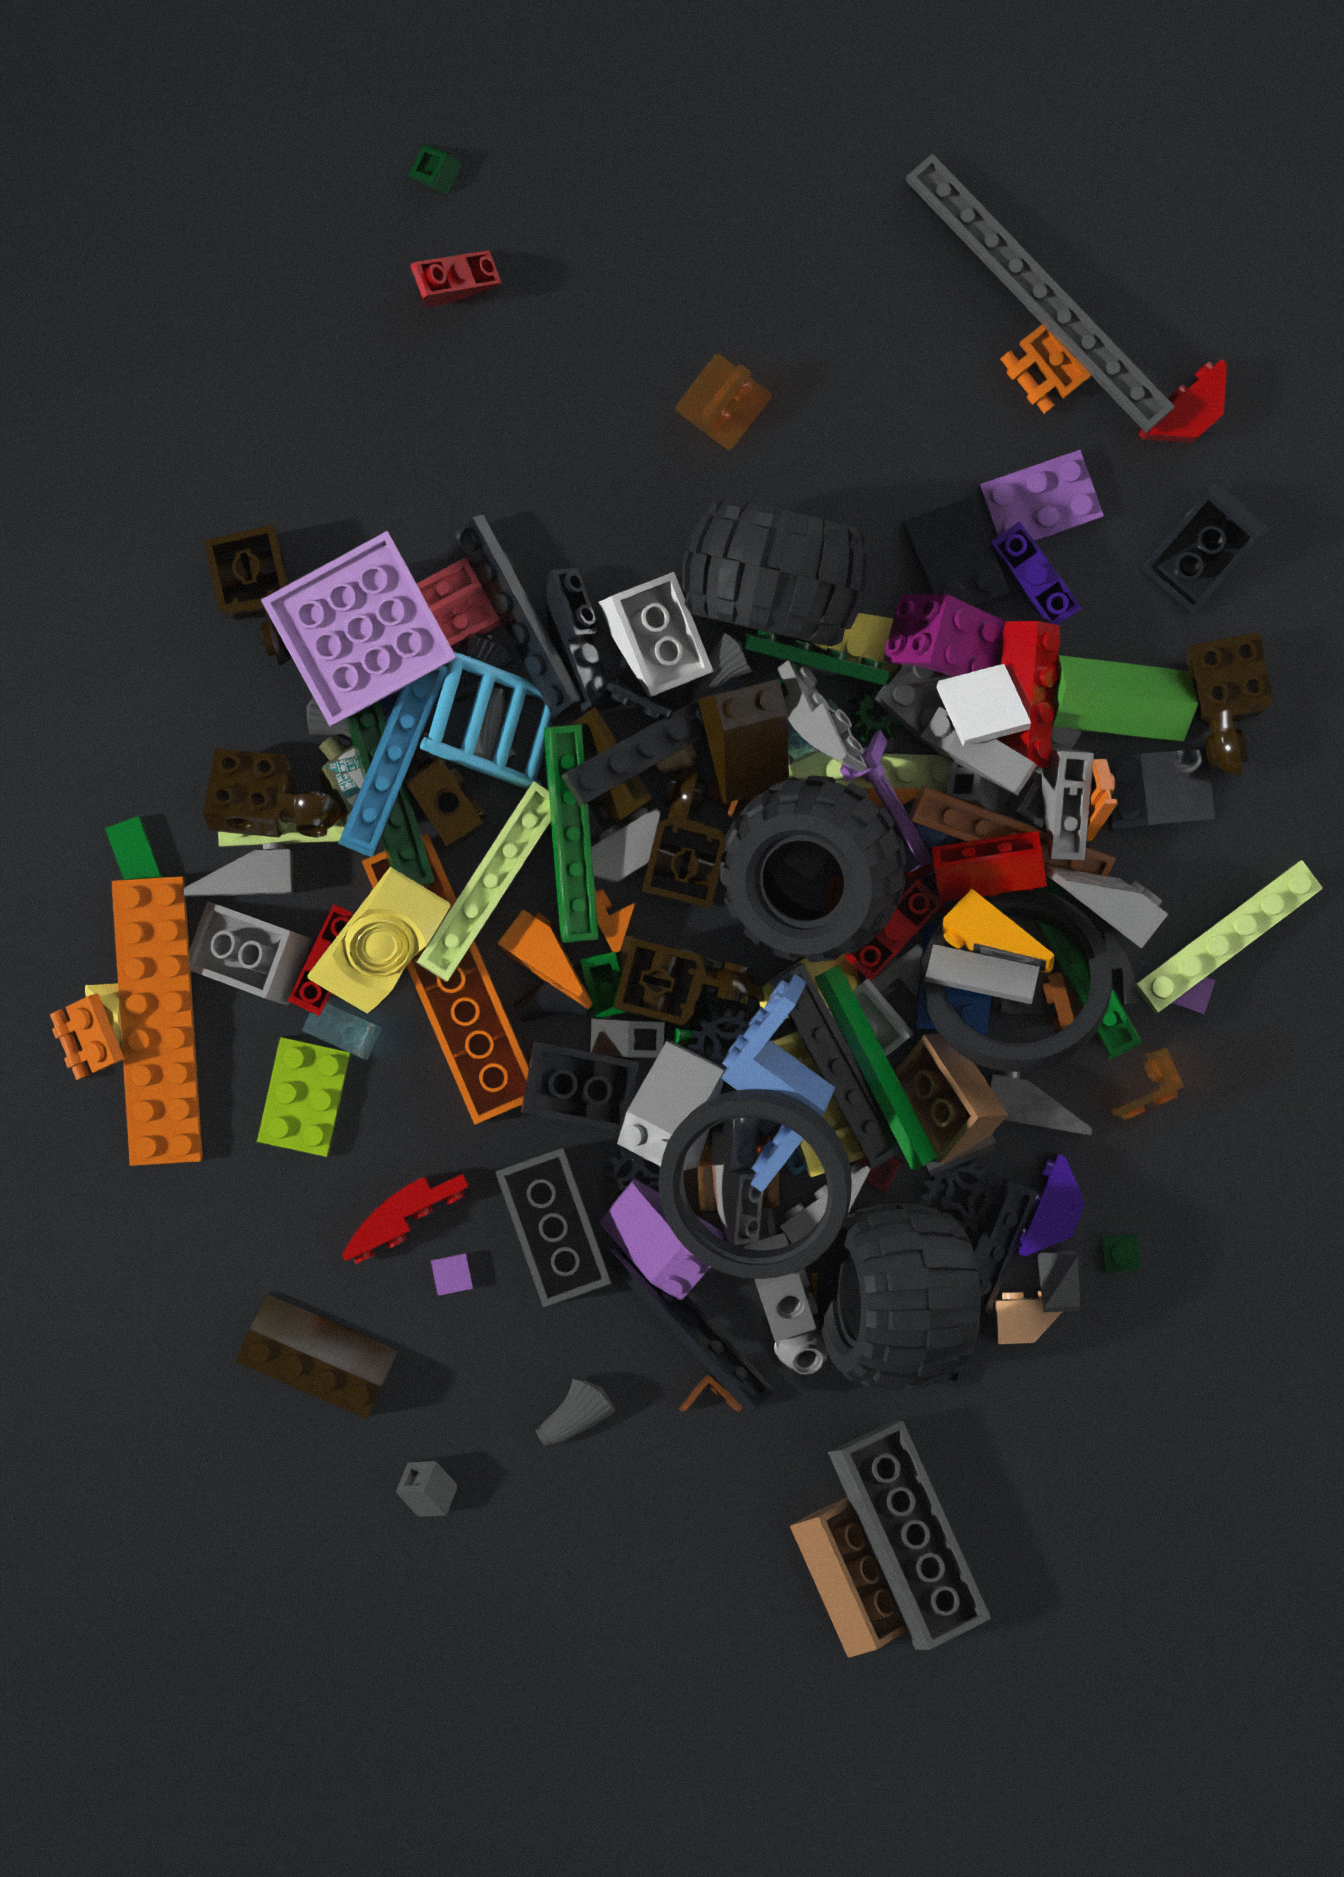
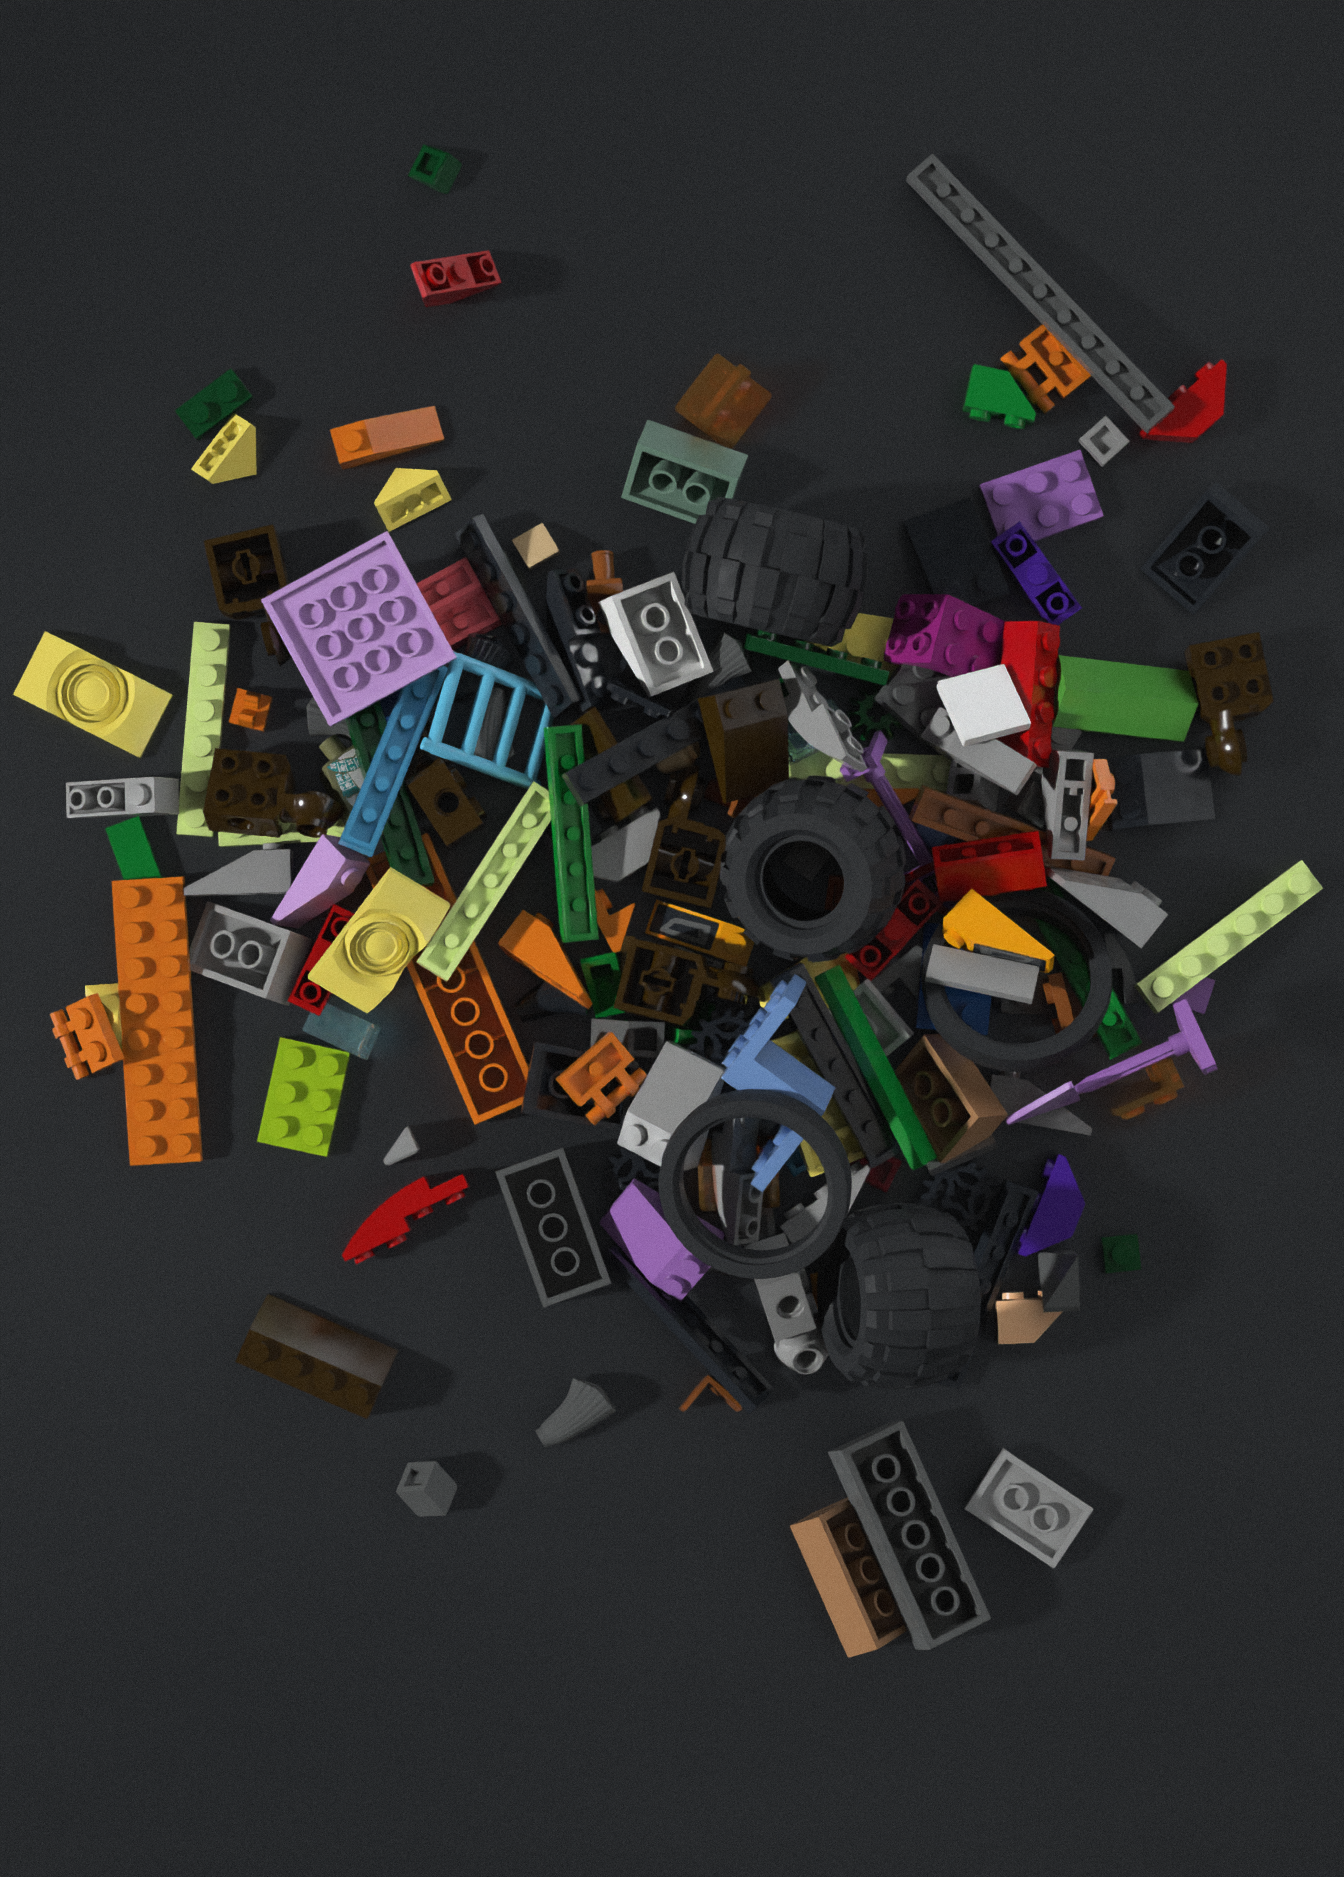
(93, 694): none -> light yellow slope
(123, 797): none -> light grey slope
(203, 723): none -> yellowish green plate
(214, 404): none -> dark green plate
(230, 453): none -> light yellow slope
(250, 710): none -> orange tile
(323, 880): none -> lavender slope
(386, 436): none -> orange slope
(402, 1148): none -> light grey slope
(410, 495): none -> light yellow slope
(452, 1274): medium lavender tile -> none
(536, 546): none -> tan slope
(597, 1068): none -> orange plate
(604, 582): none -> dark orange bracket
(681, 472): none -> sand green slope
(700, 933): none -> slope
(998, 396): none -> green slope
(1028, 1508): none -> light grey plate
(1103, 441): none -> light grey plate
(1188, 1040): none -> medium lavender piece

